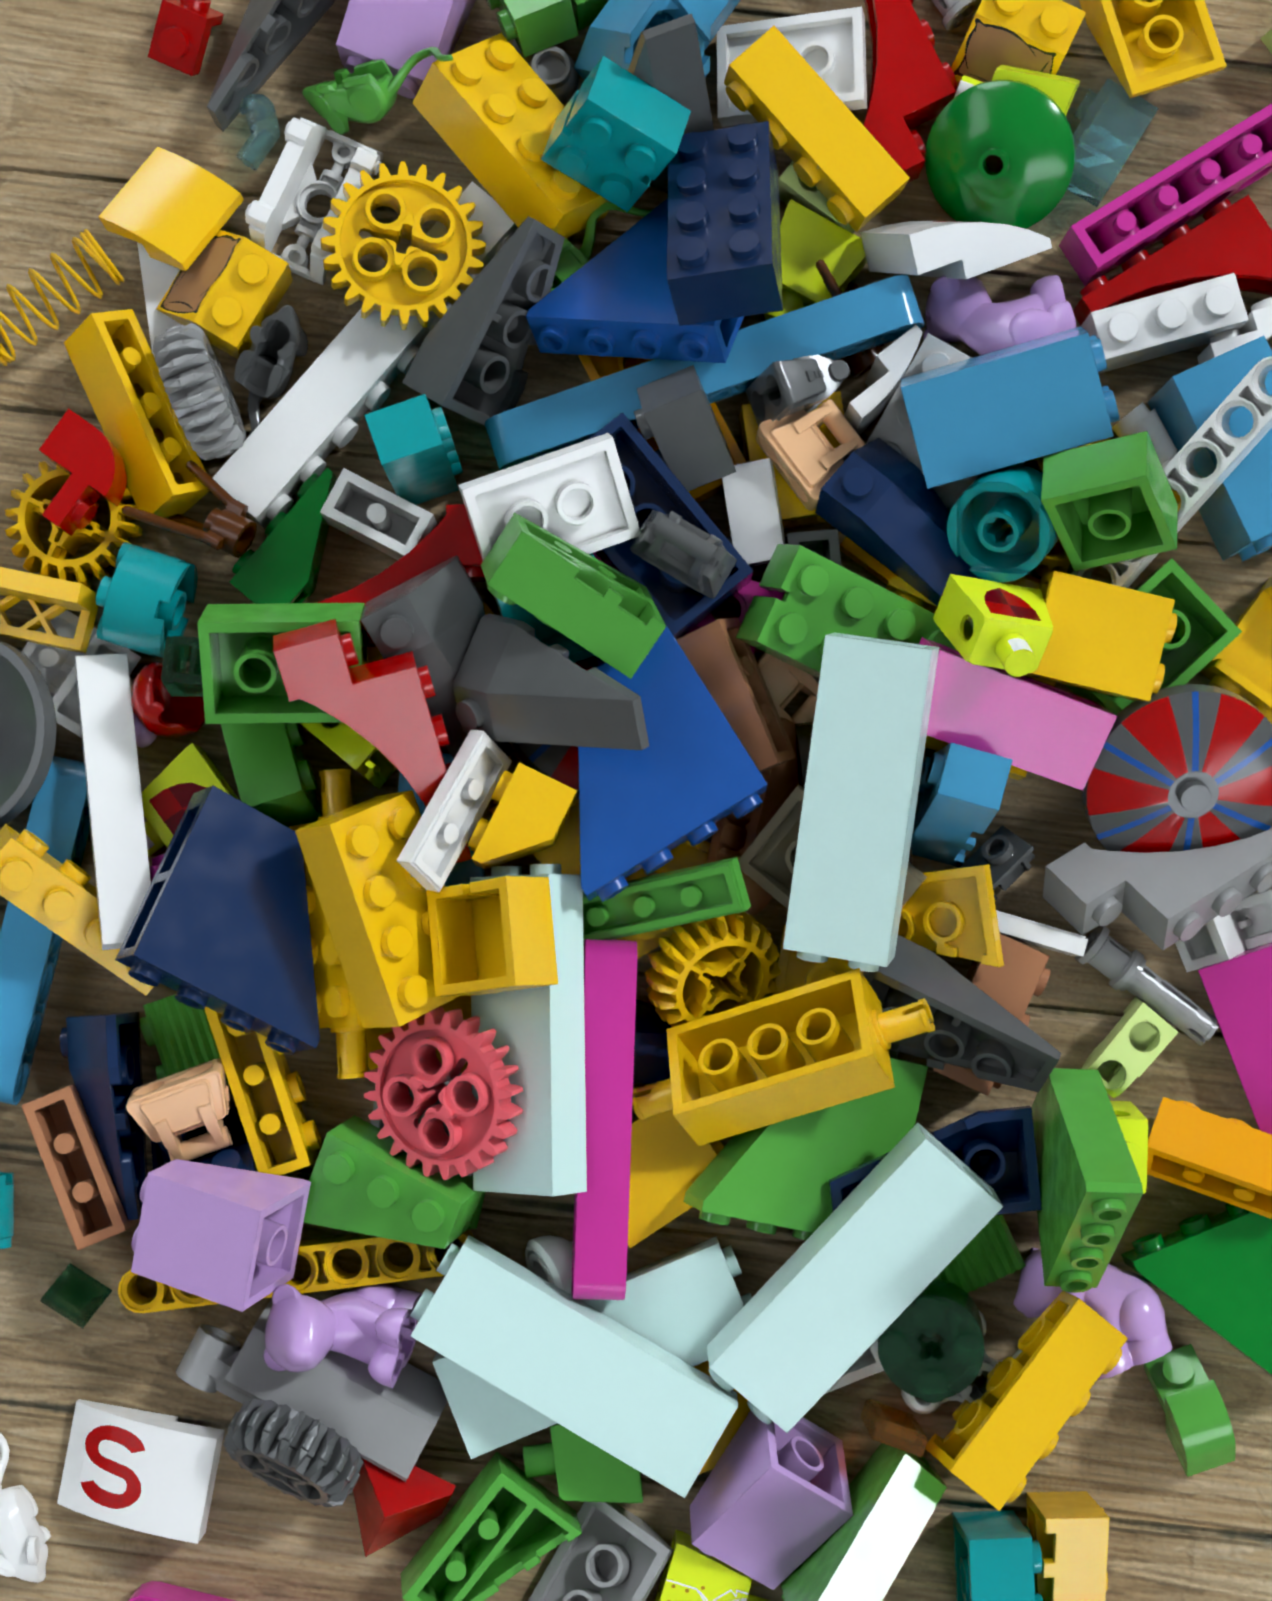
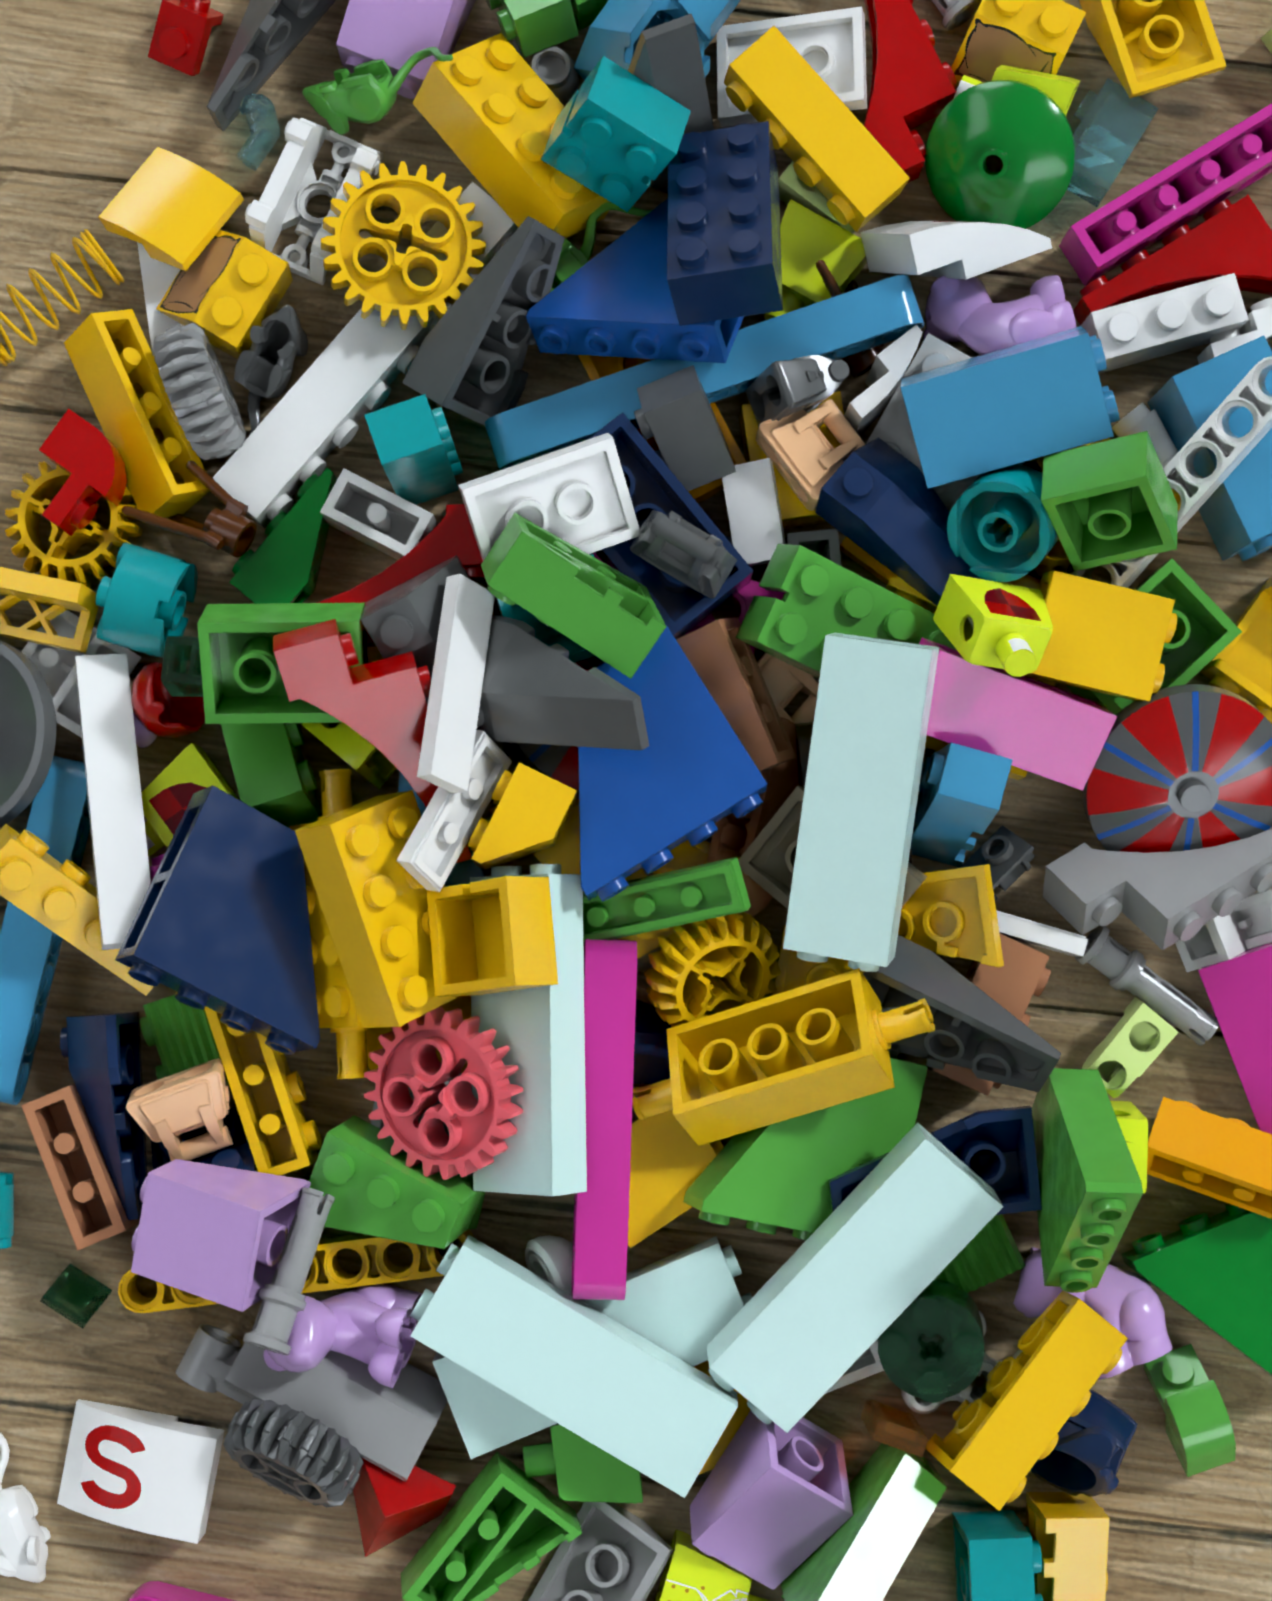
(283, 1296): none -> light grey pin
(456, 684): none -> white tile
(1089, 1450): none -> dark blue piece

